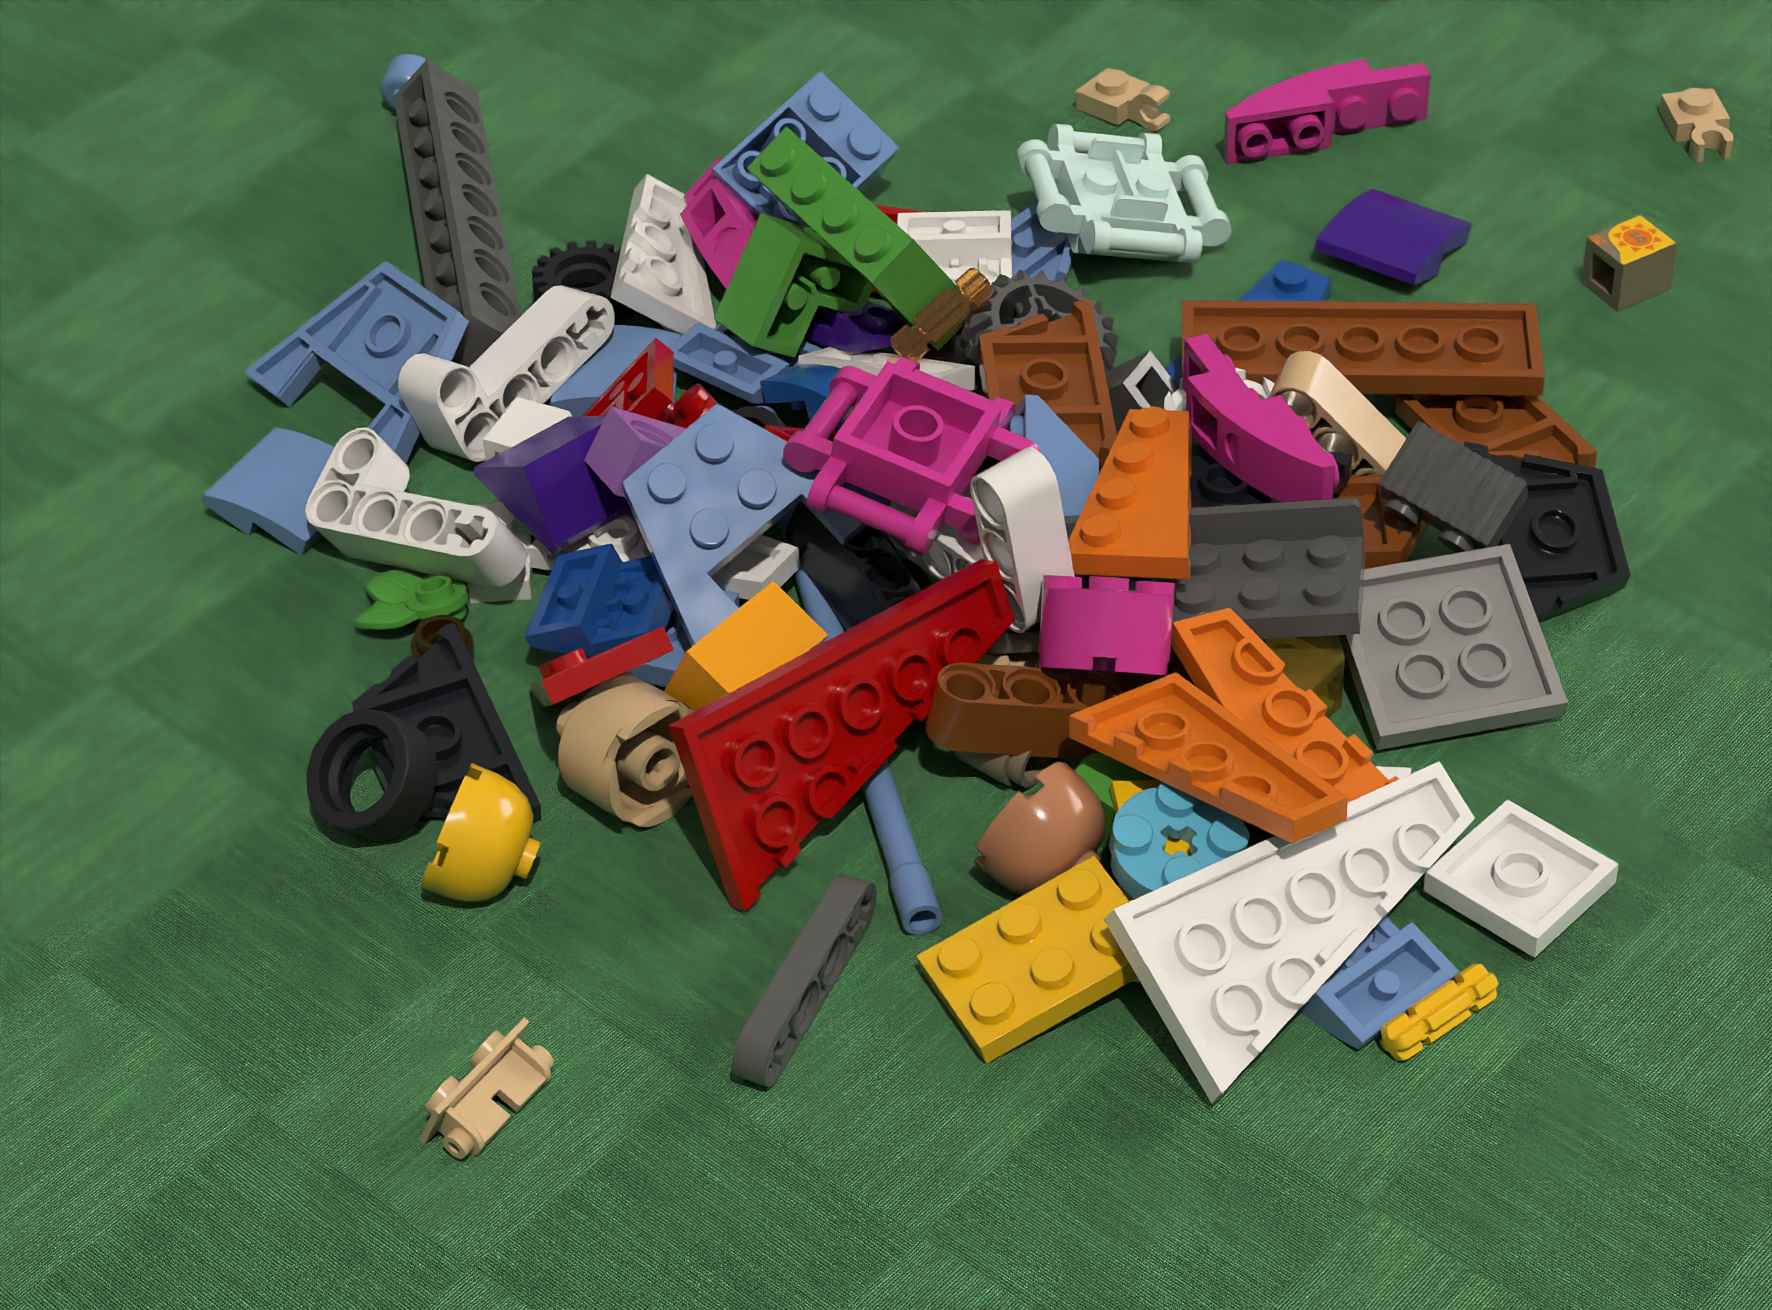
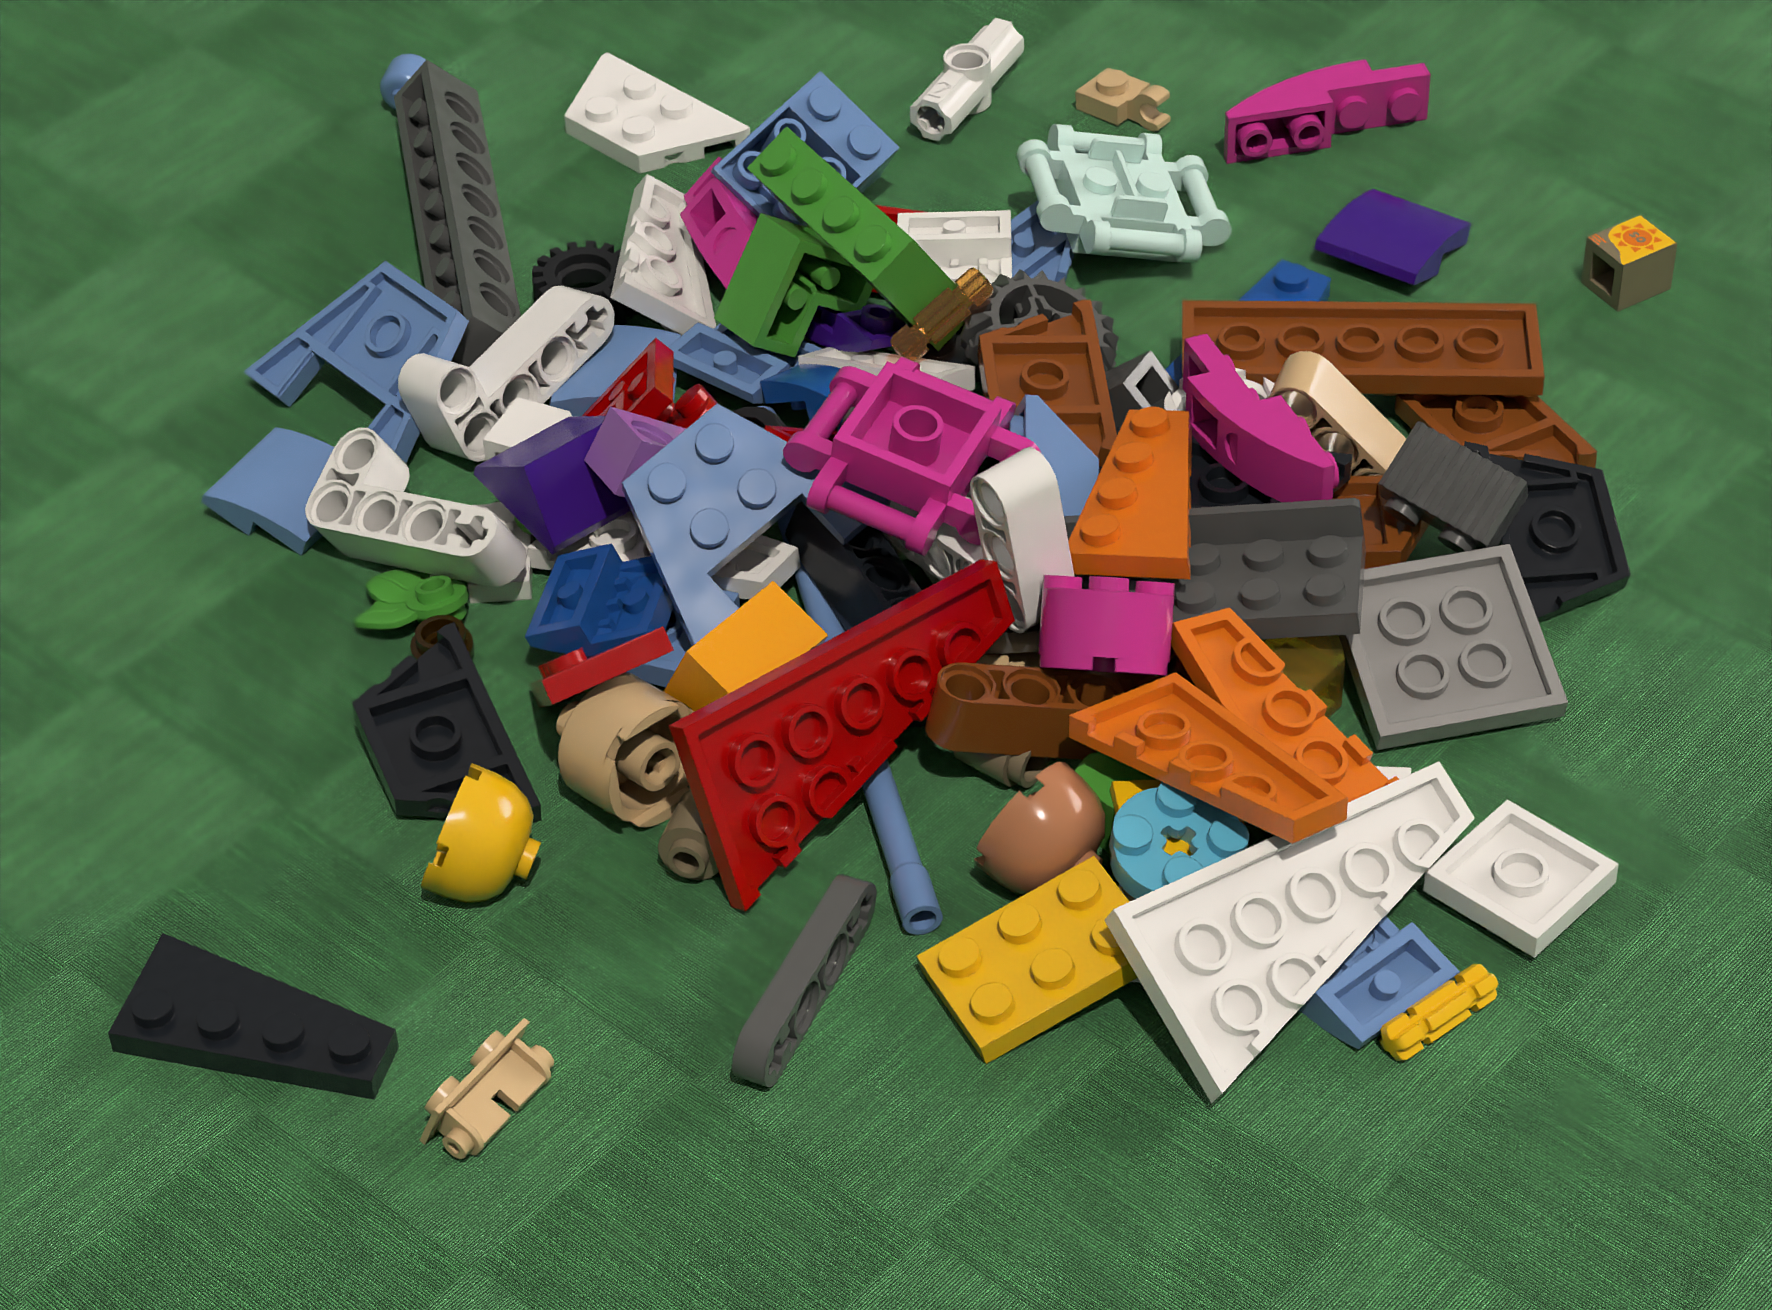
(241, 1022): none -> black wing
(333, 766): black tyre -> none
(645, 119): none -> white wing
(685, 843): none -> dark tan brick
(966, 79): none -> white piece
(1698, 118): tan plate -> none

